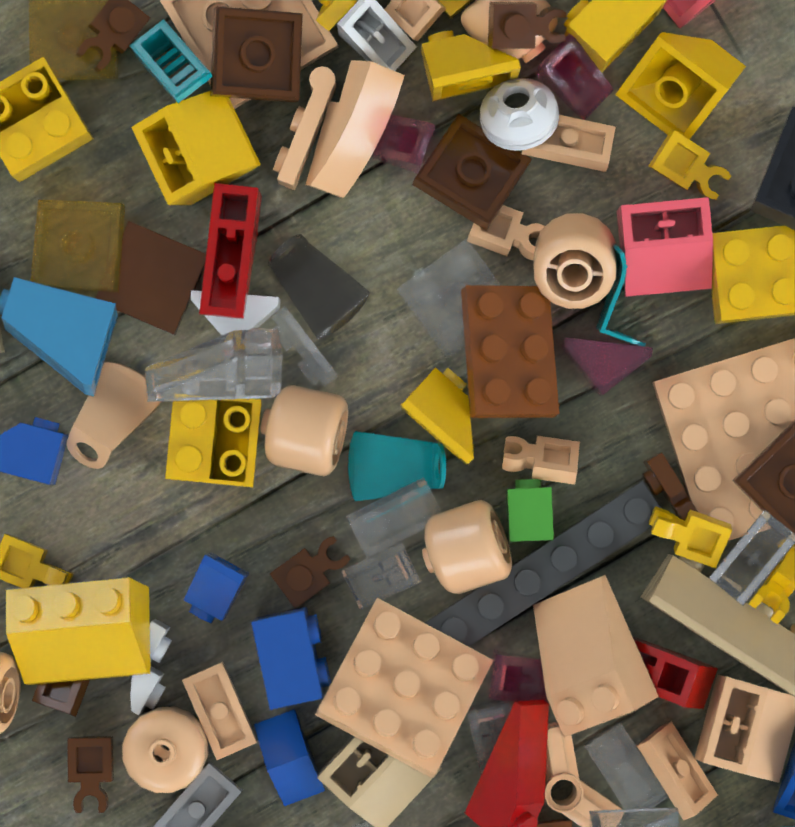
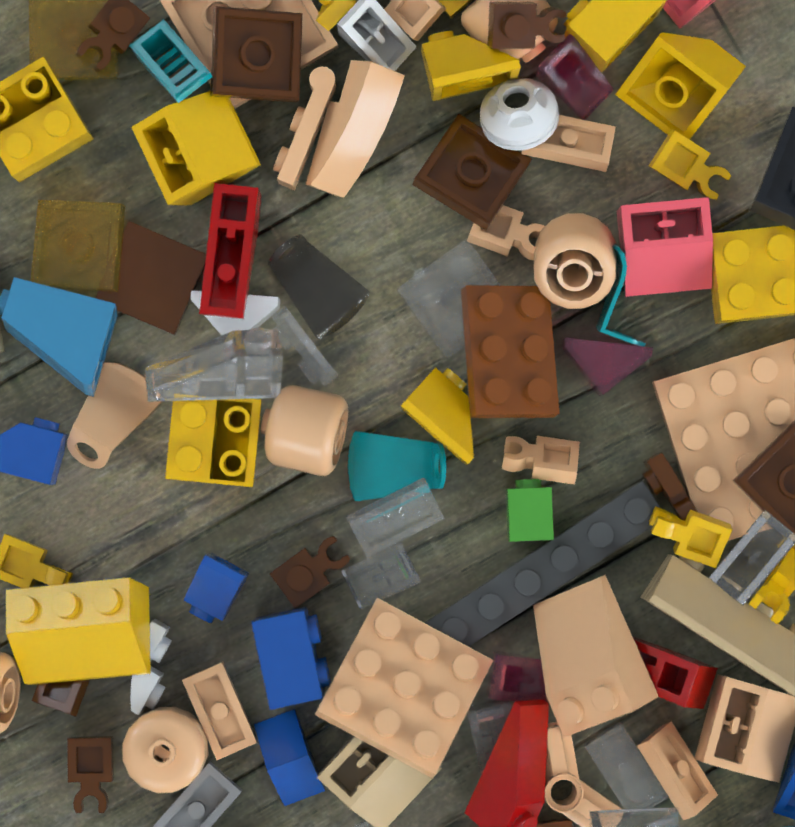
(405, 143): clear pink slope -> none
(467, 547): light nougat head -> none

